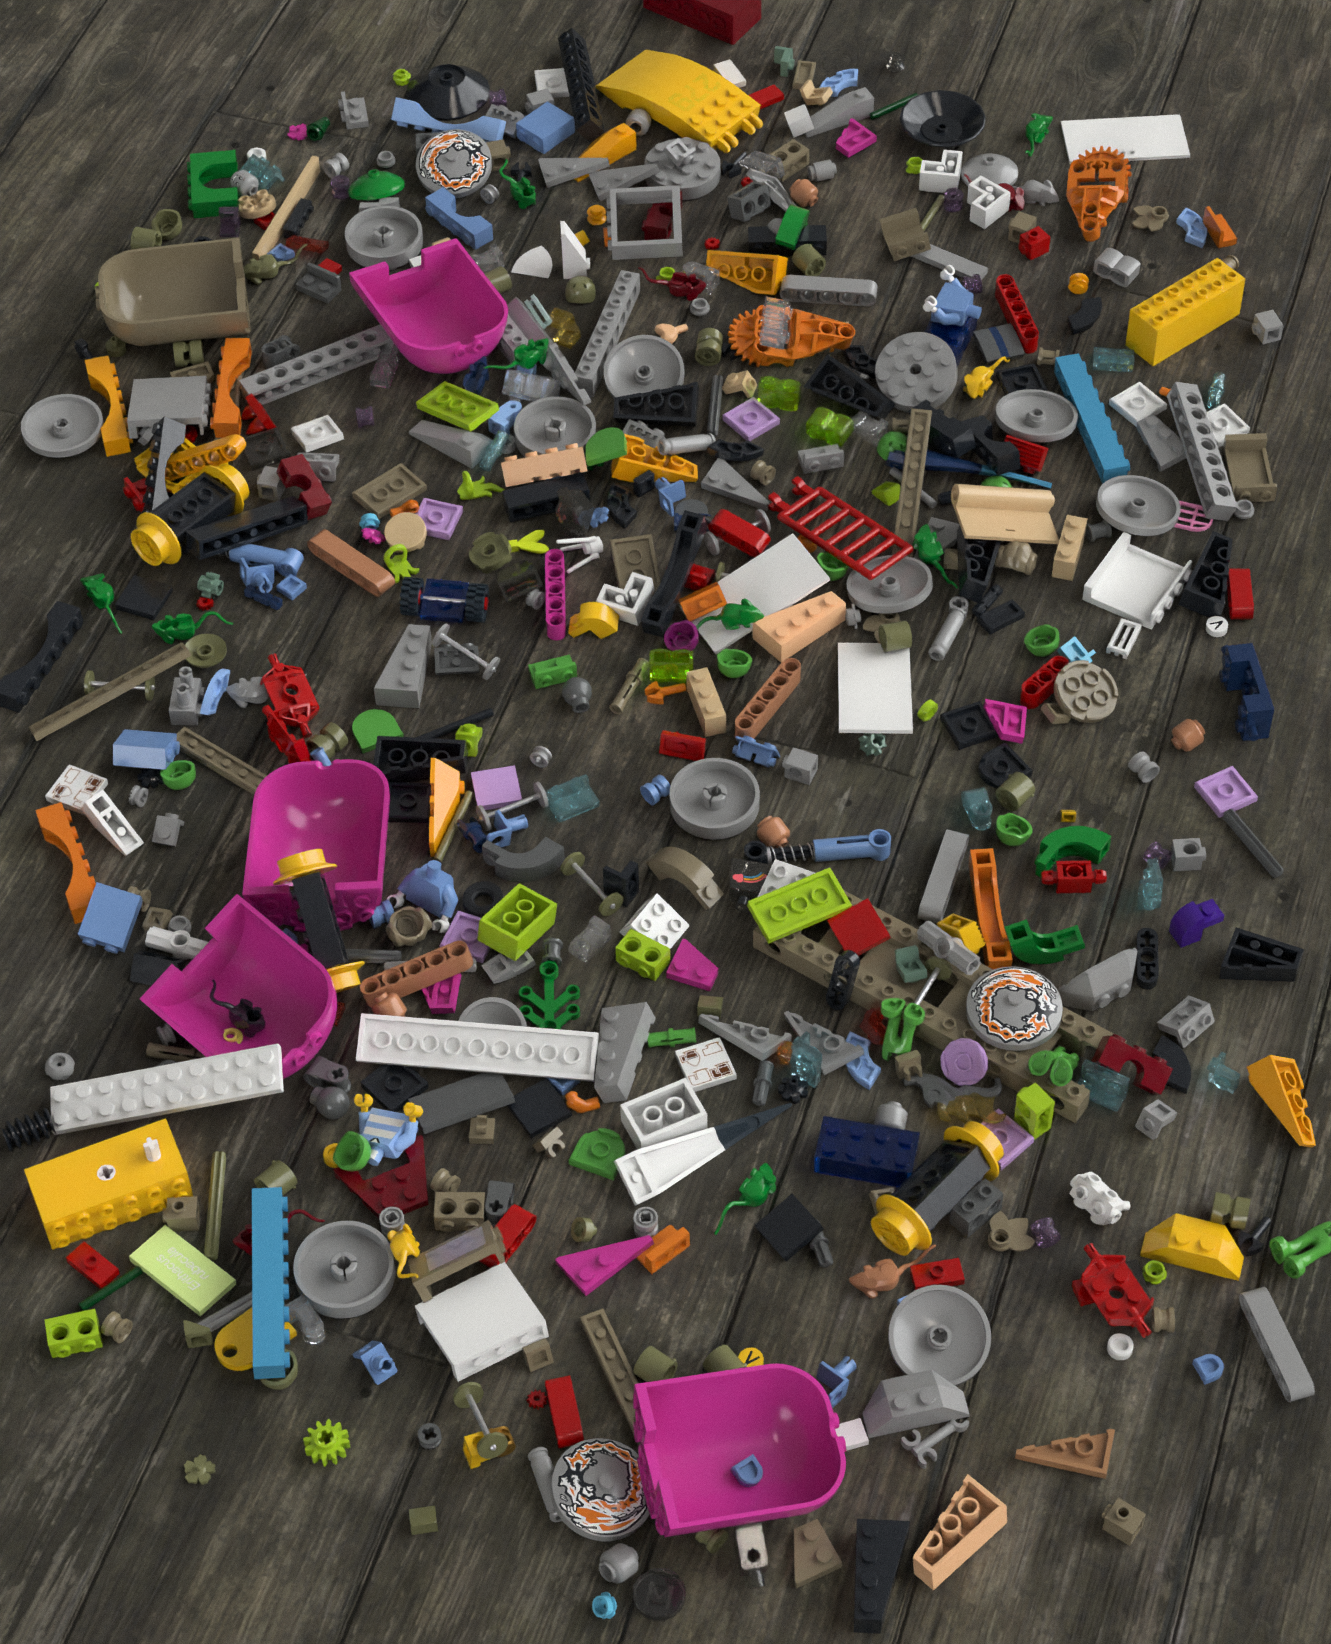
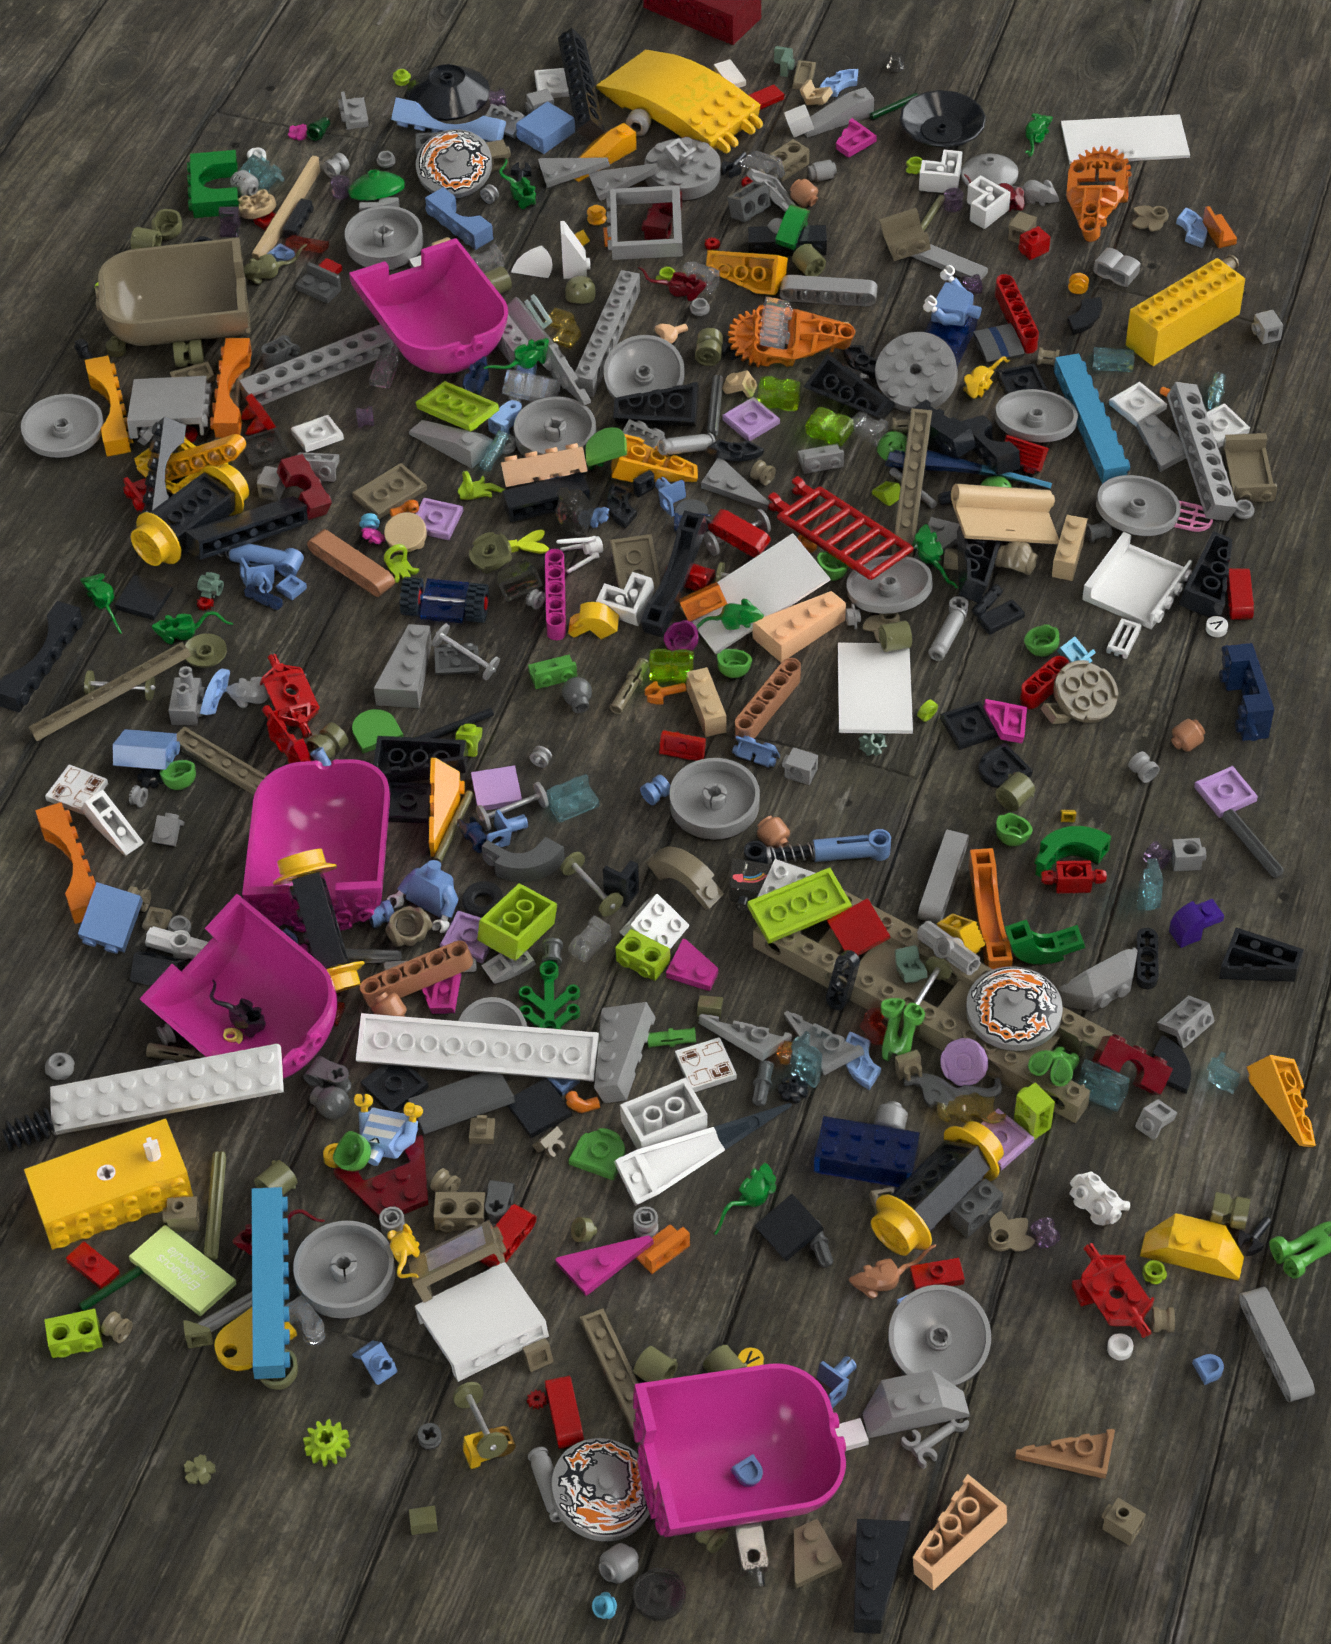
(977, 807): clear light blue piece -> none

